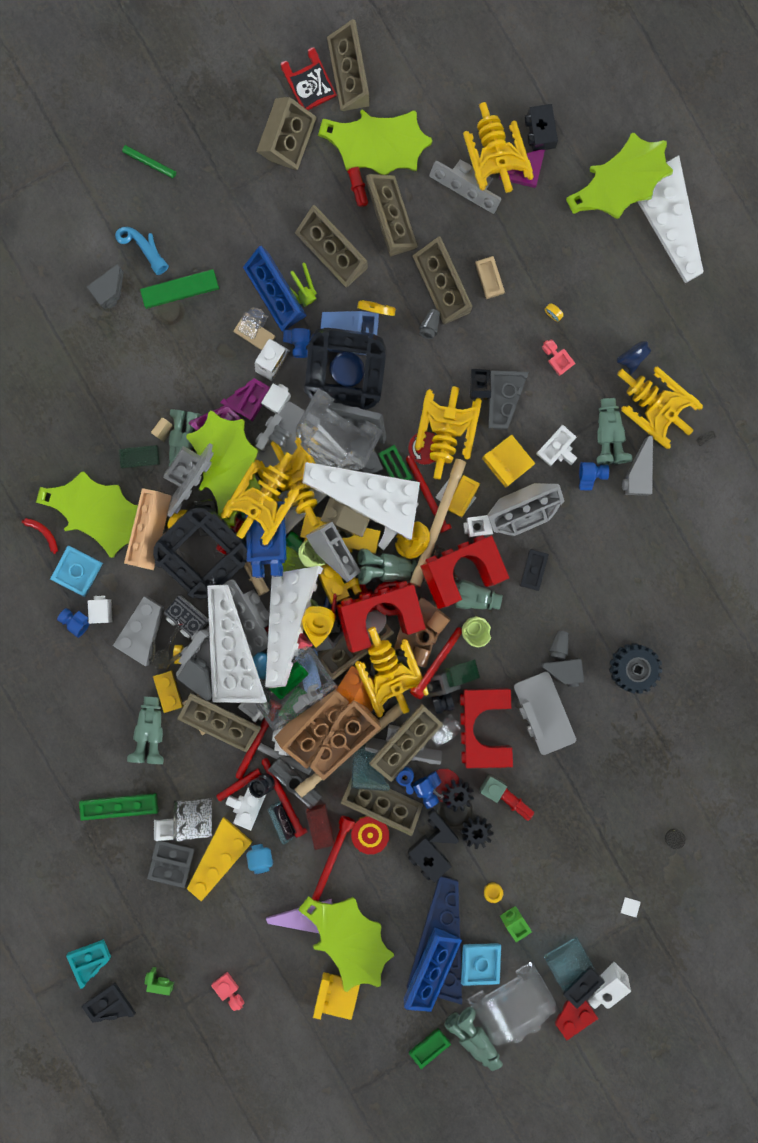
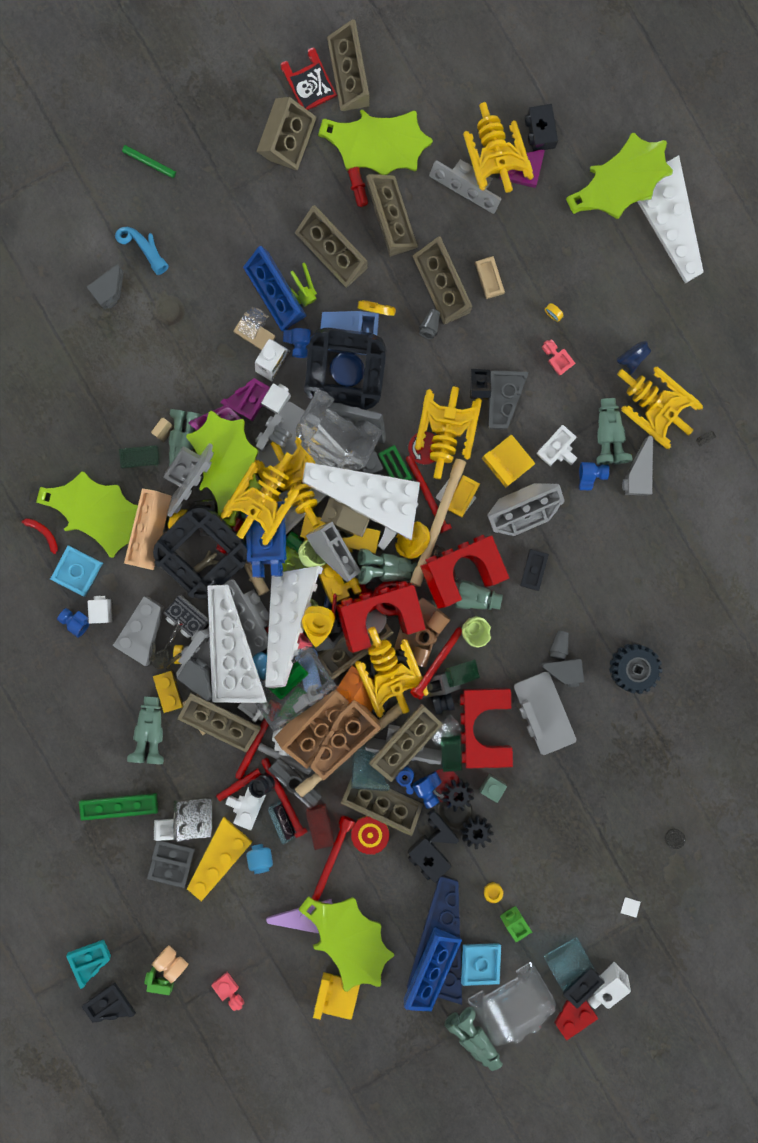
(170, 964): none -> light nougat wheel
(179, 289): green tile -> none
(207, 561): none -> dark tan bar
(429, 1048): green tile -> none
(451, 753): none -> clear green tile
(485, 526): white brick -> none
(517, 805): red axle -> none

